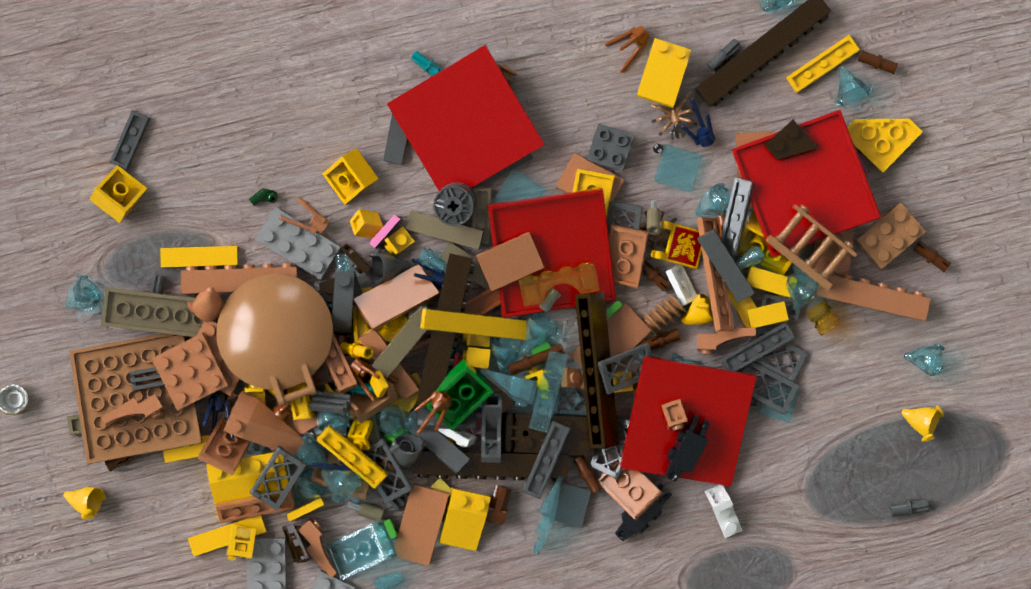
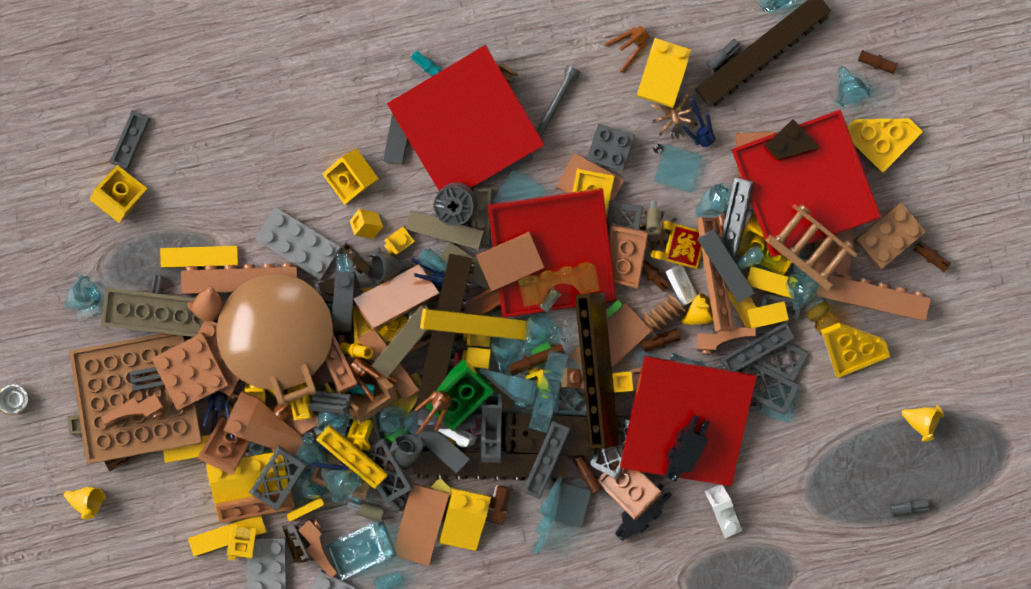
(265, 195): dark green arm -> none
(318, 222): nougat plant -> none
(379, 385): yellow tile -> none
(381, 235): bright pink tile -> none
(391, 529): bright green tile -> none
(570, 75): none -> dark grey piece
(607, 376): dark grey window -> none
(674, 415): nougat bracket -> none
(823, 64): yellow tile -> none
(852, 348): none -> yellow plate
(926, 358): clear light blue hat -> none

